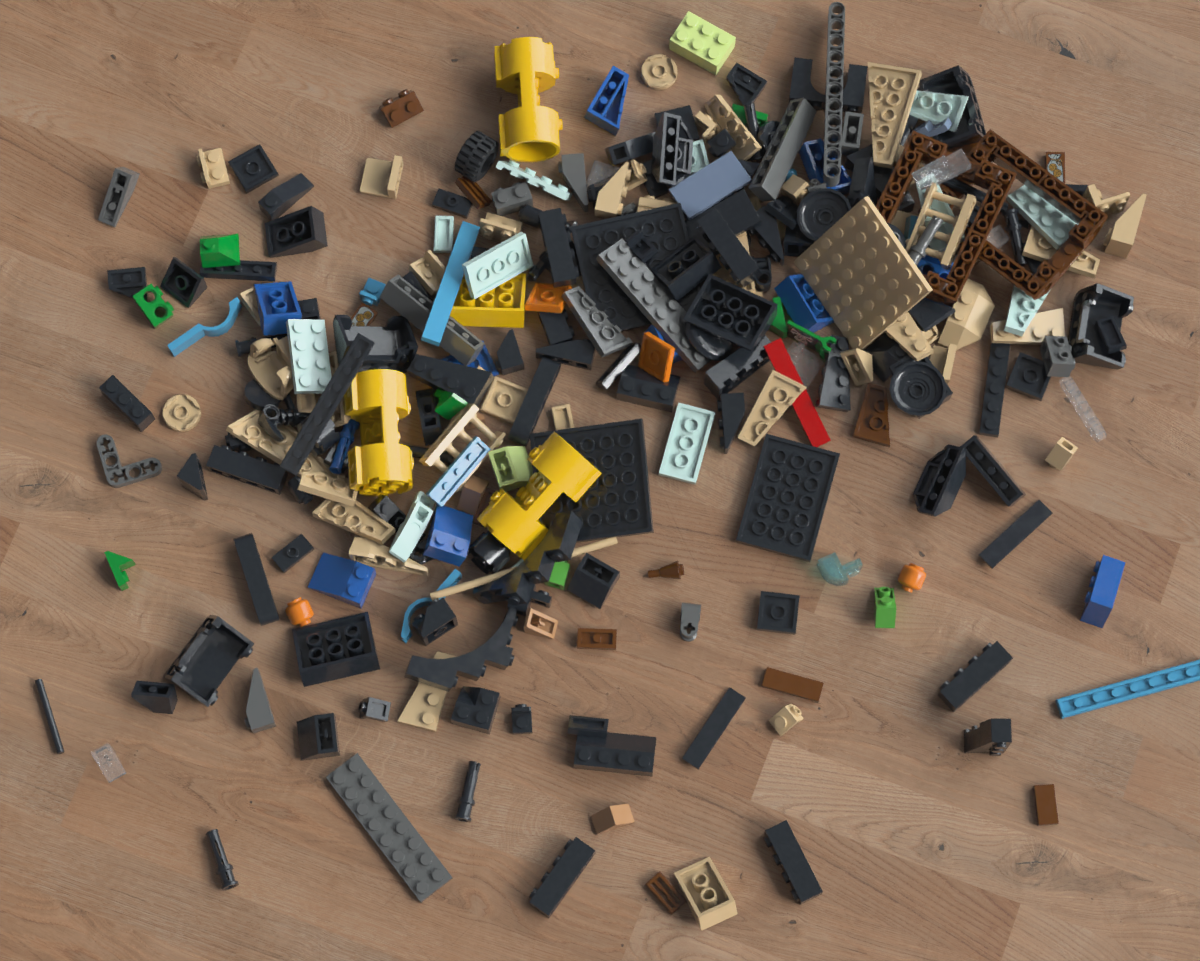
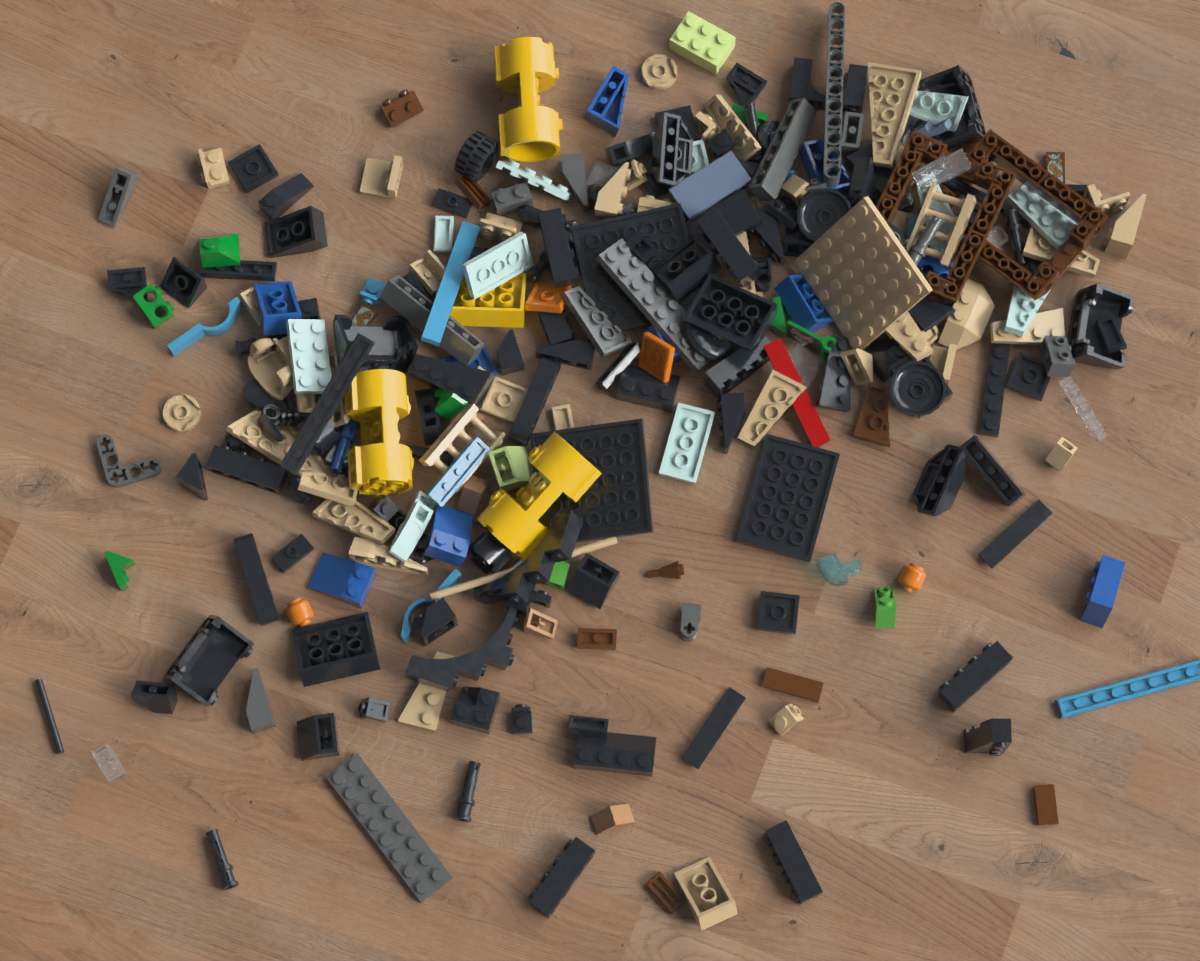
(127, 403): black brick -> none

